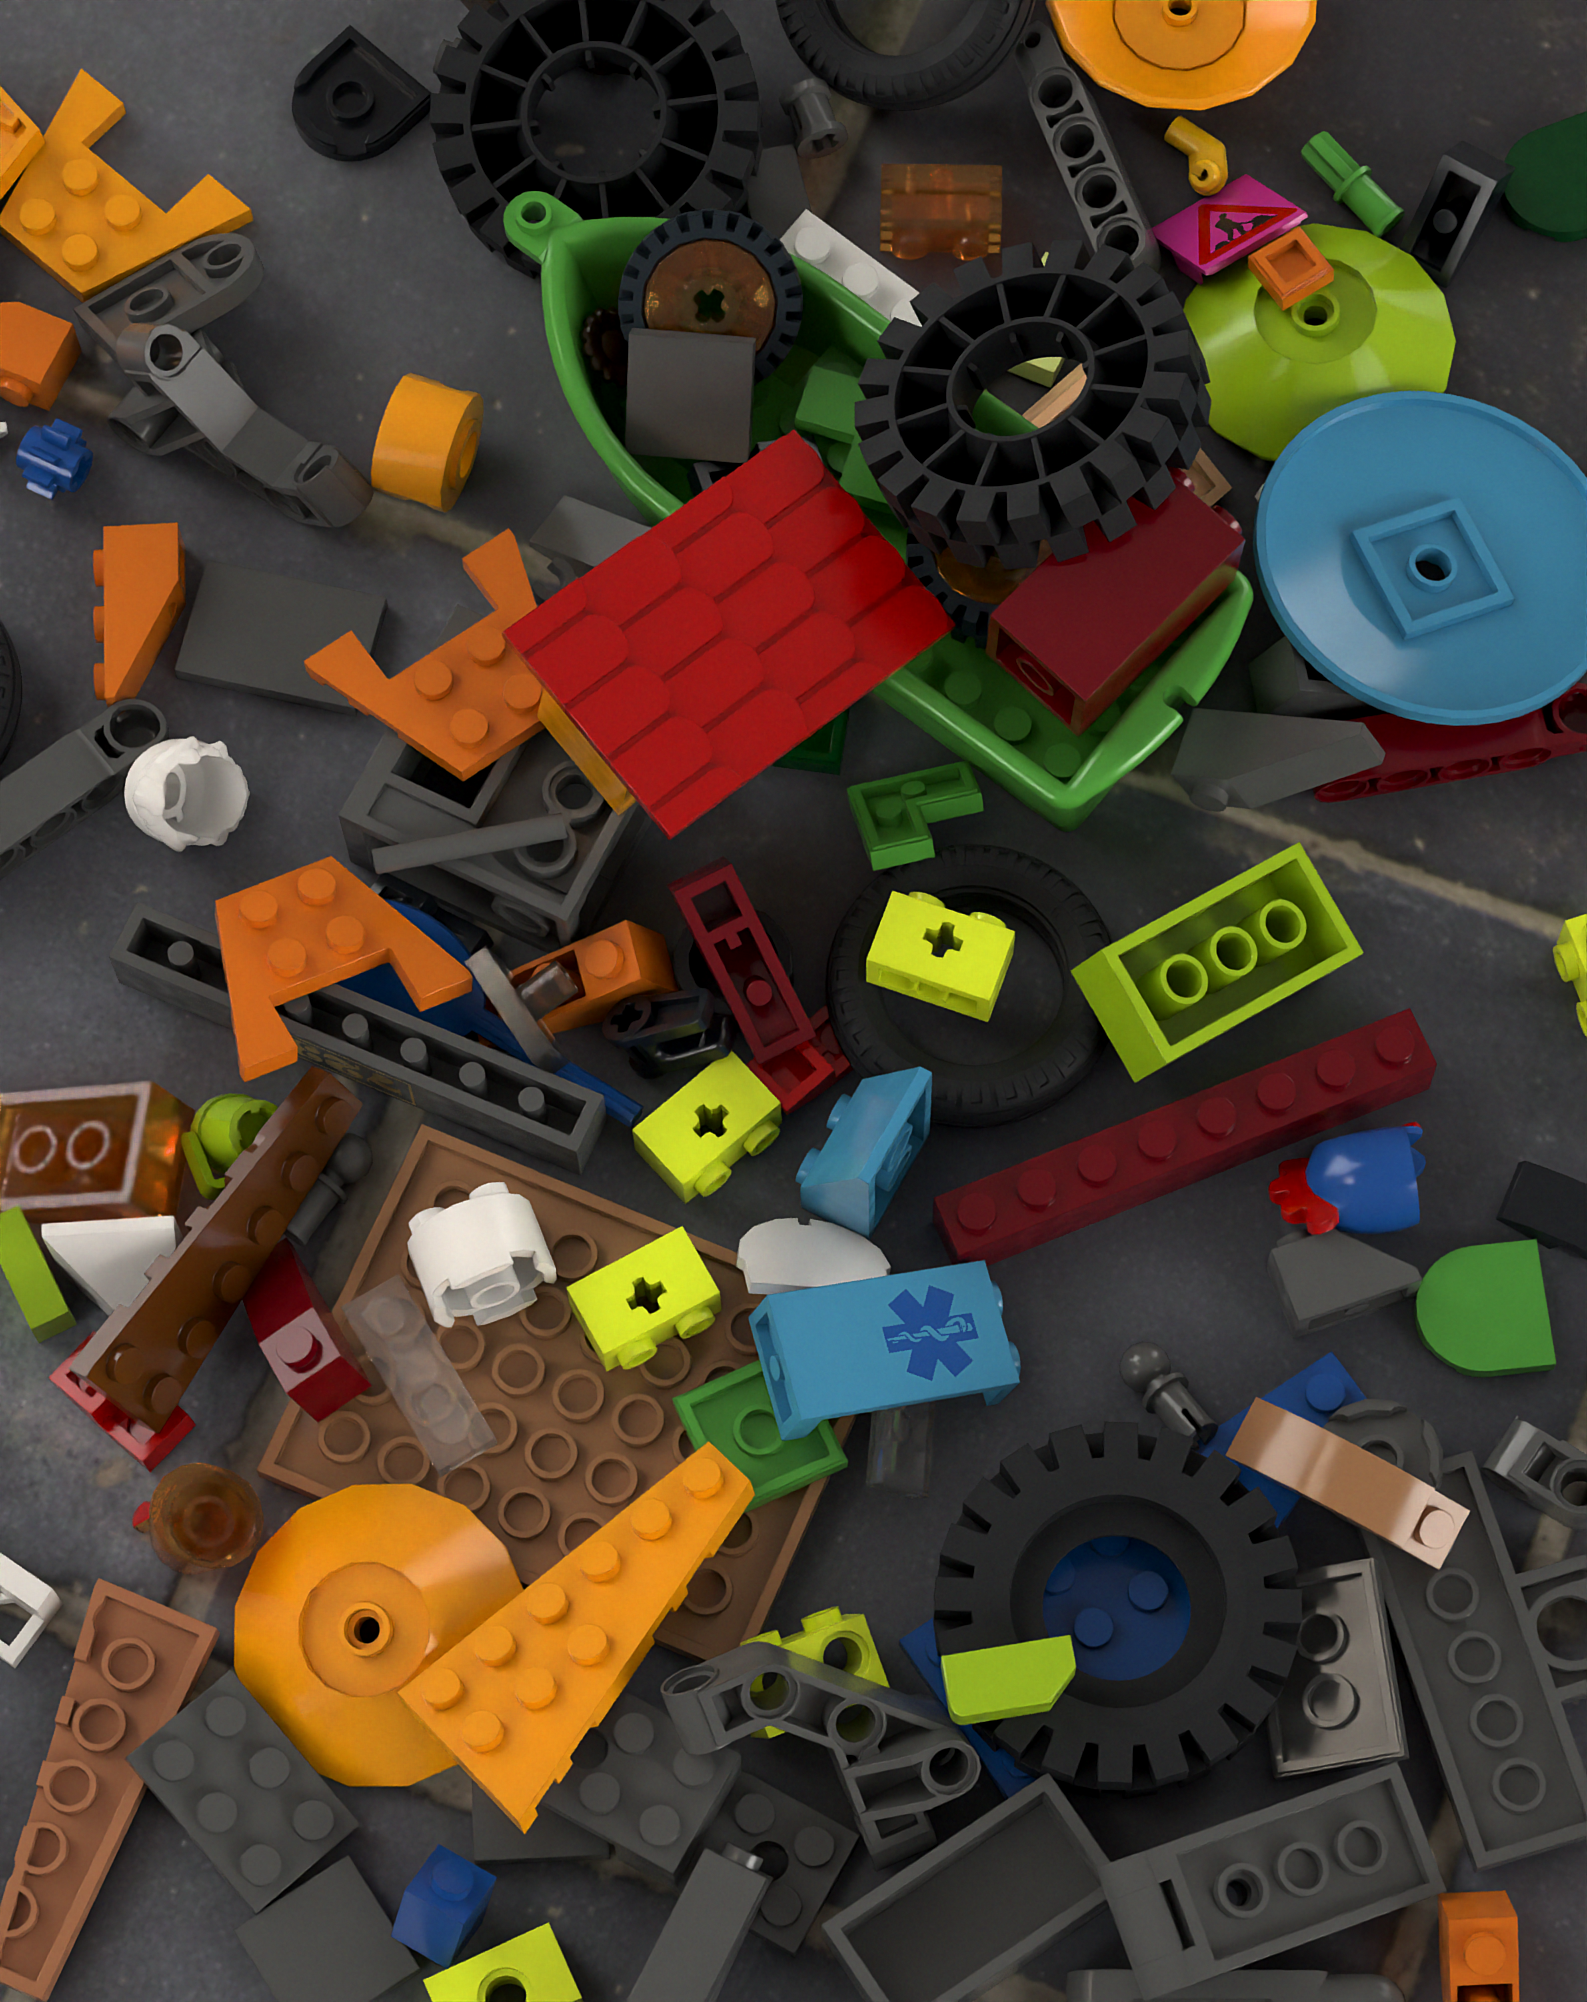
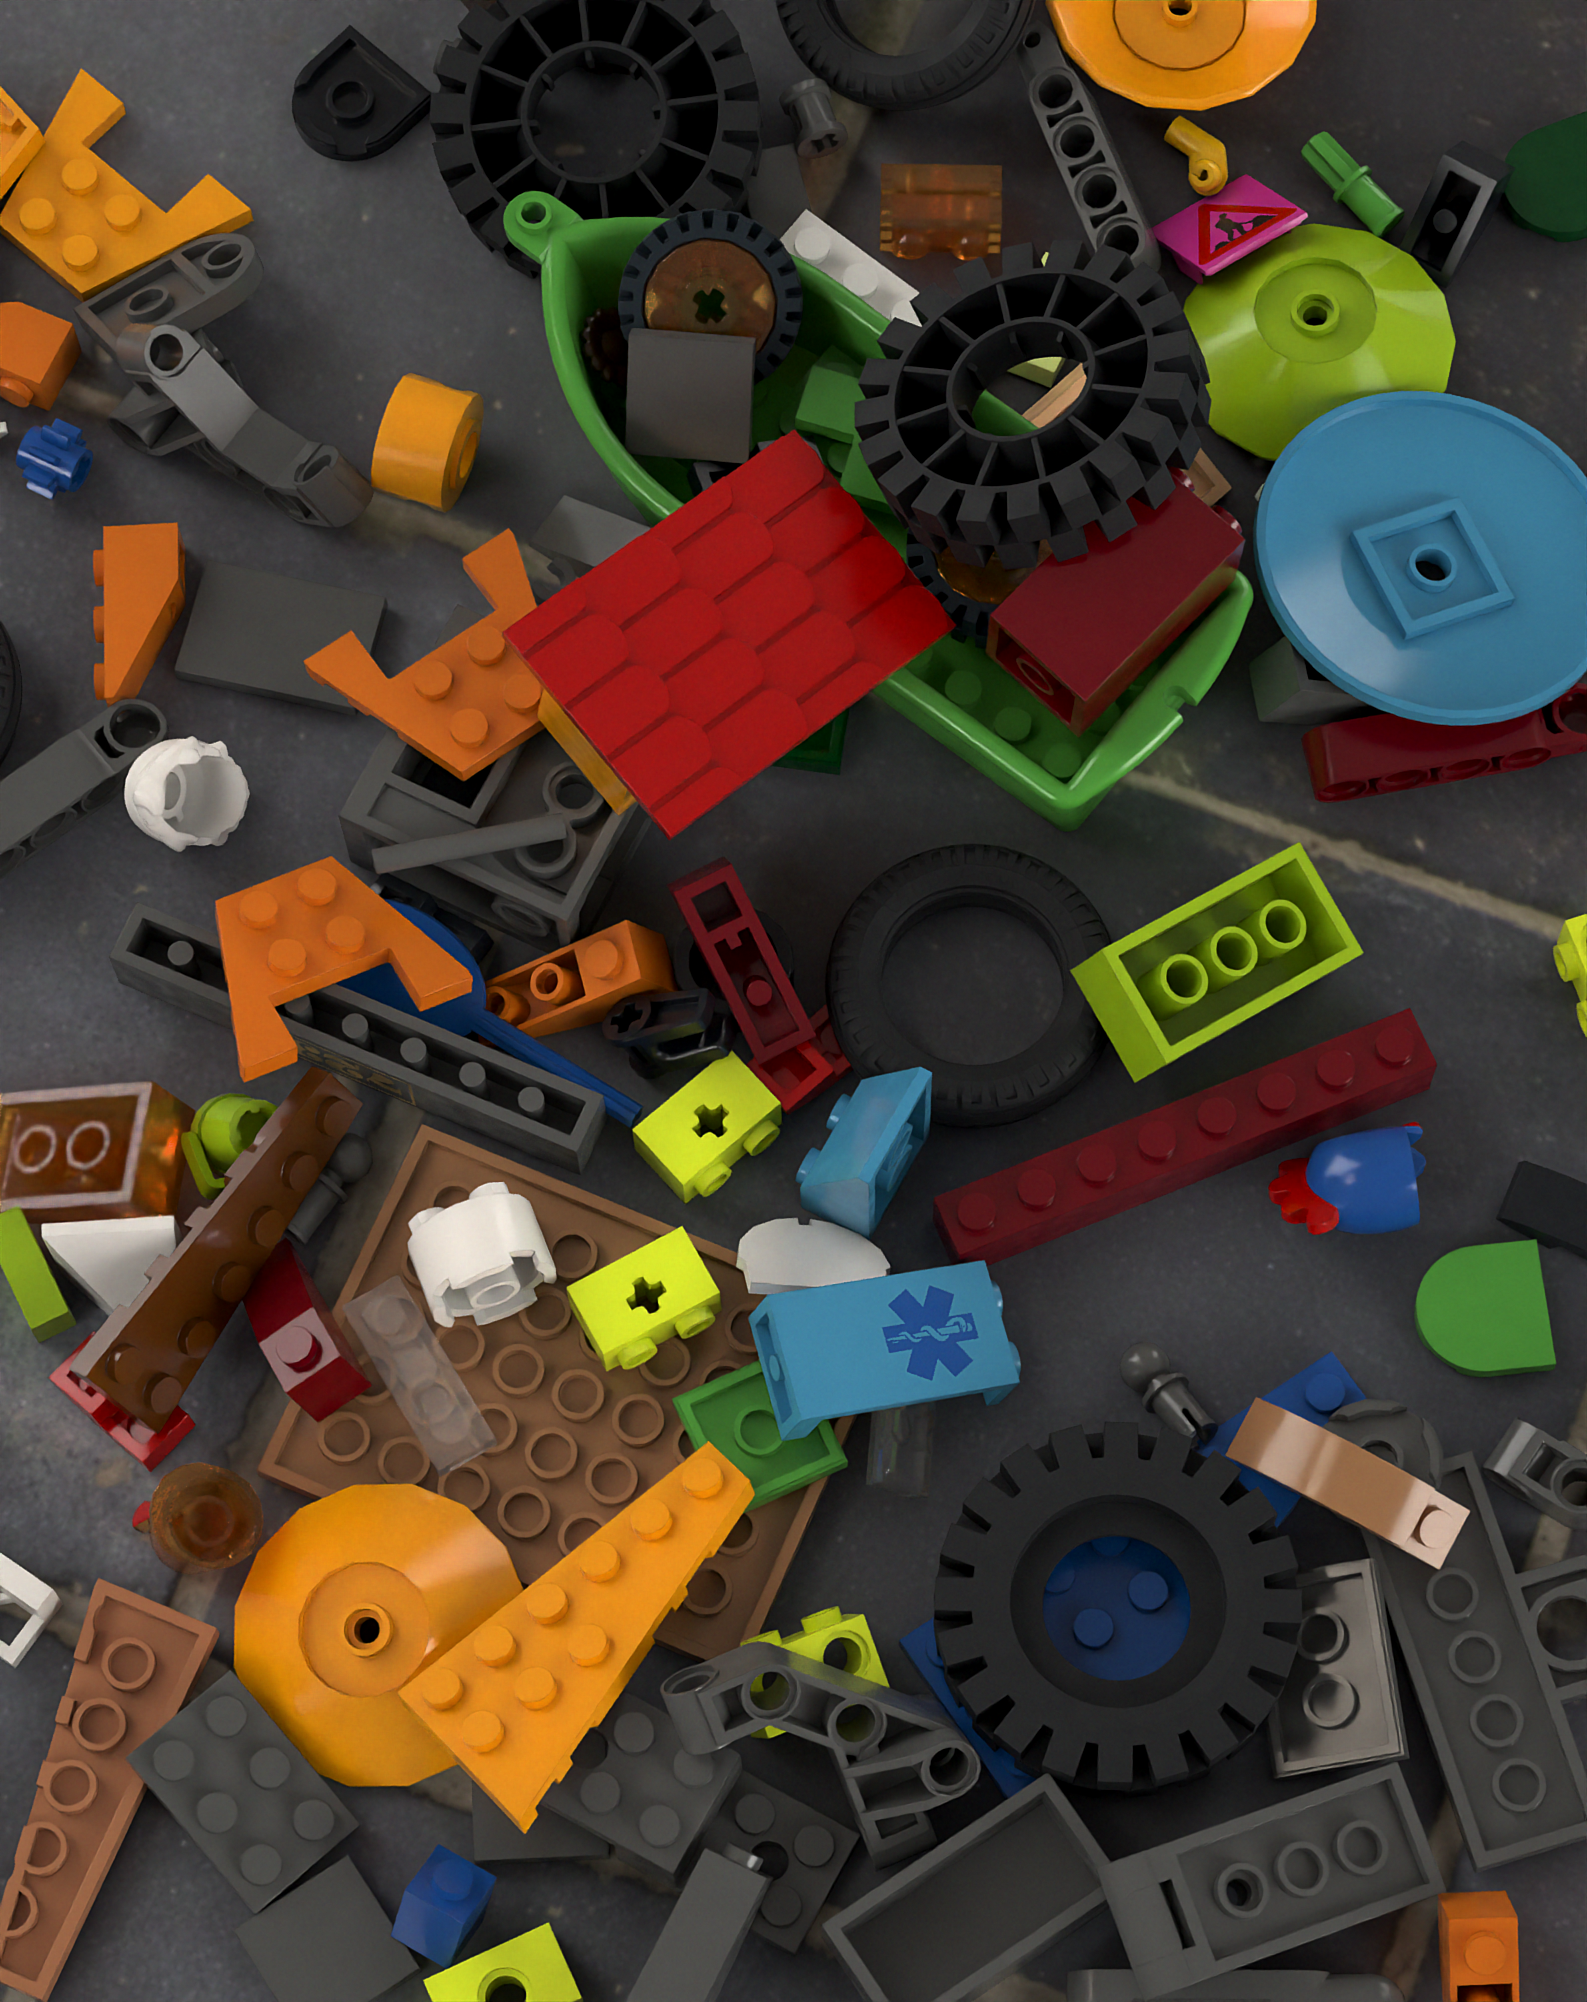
(526, 1004): clear smoke tile -> none
(896, 811): bright green tile -> none
(960, 981): neon yellow brick -> none
(1007, 1679): lime piece -> none
(1266, 757): dark grey slope -> none
(1291, 268): orange tile -> none
(1335, 1279): dark grey slope -> none

